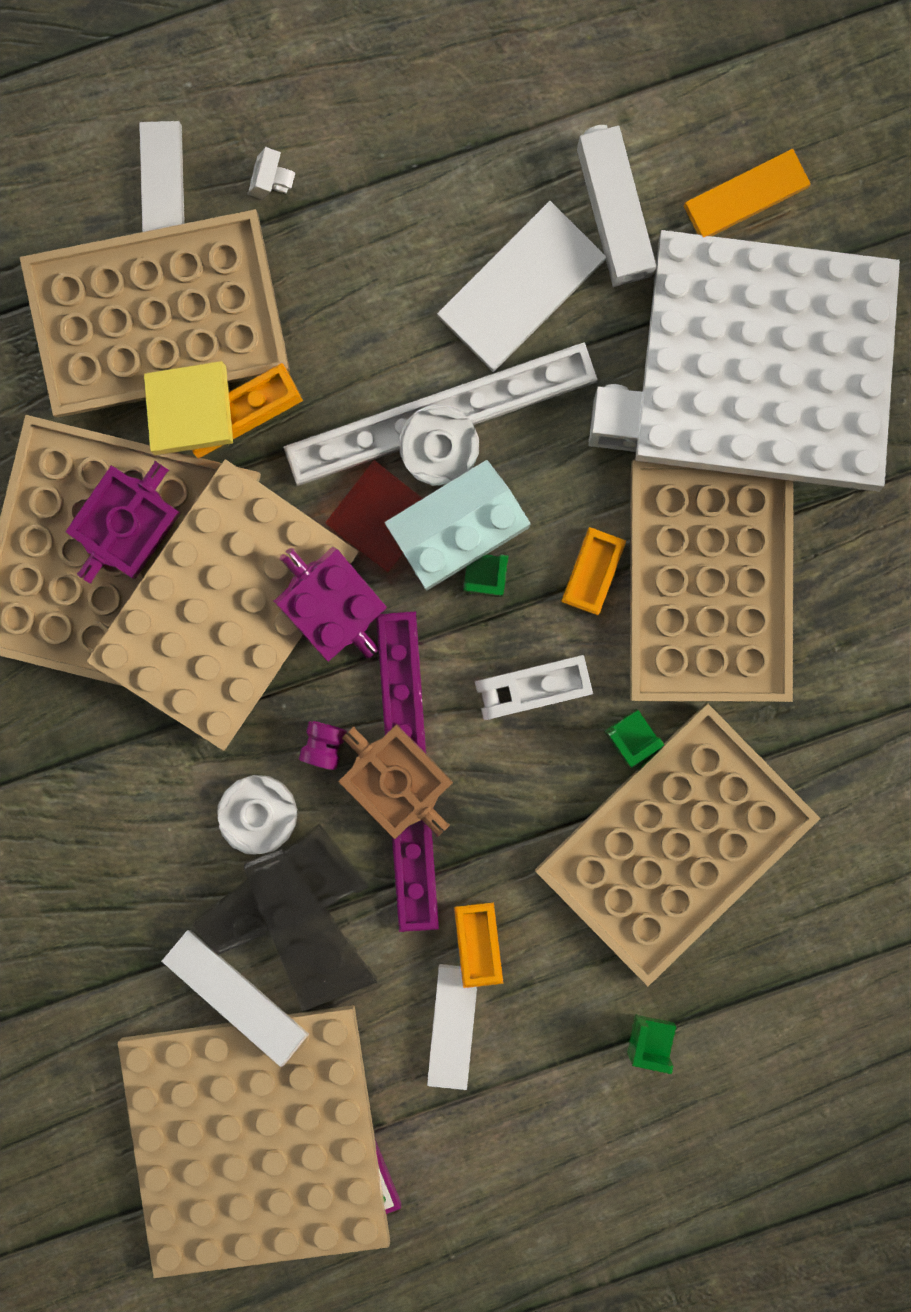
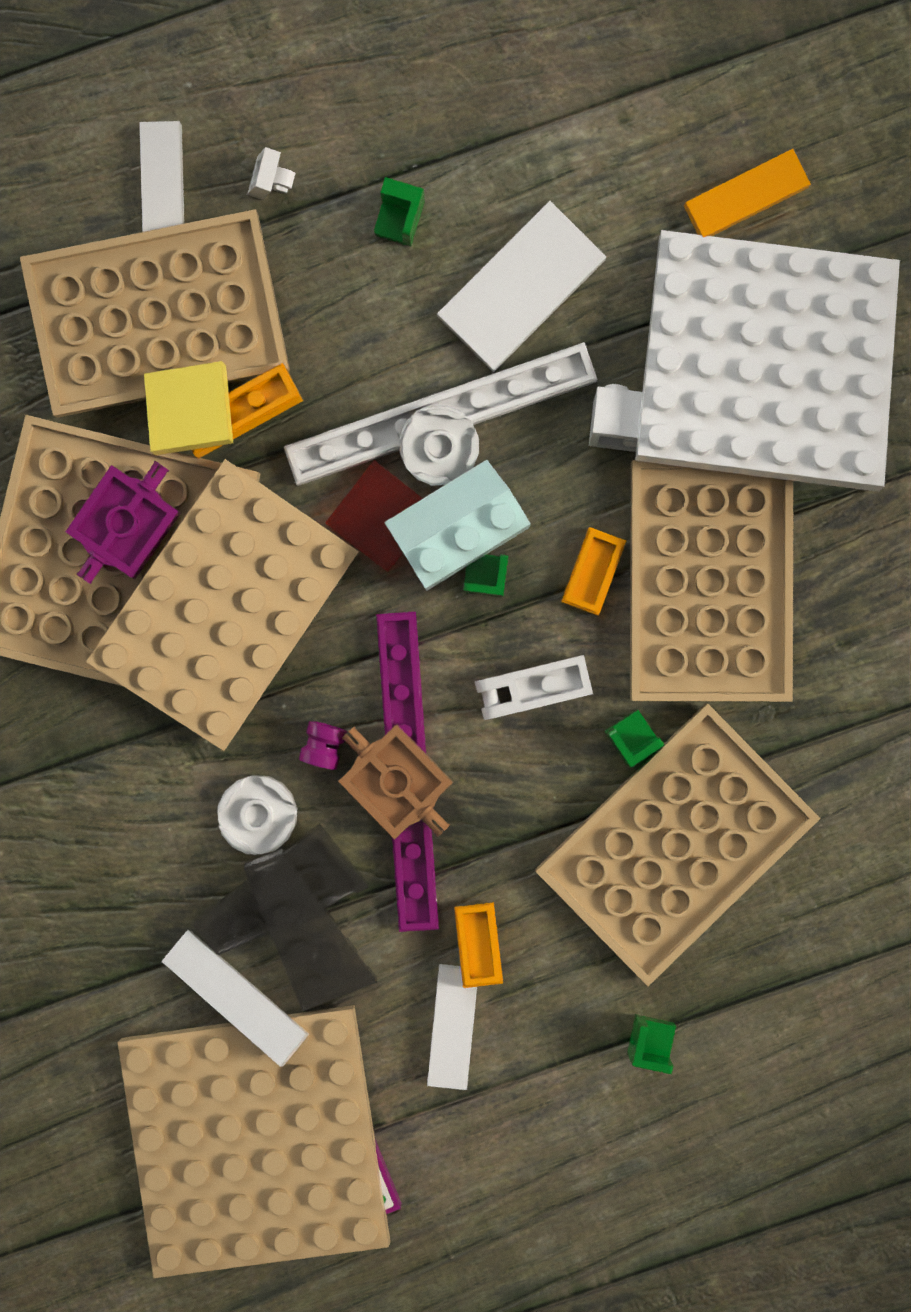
(329, 603): magenta plate -> none
(399, 211): none -> green panel
(615, 205): white brick -> none

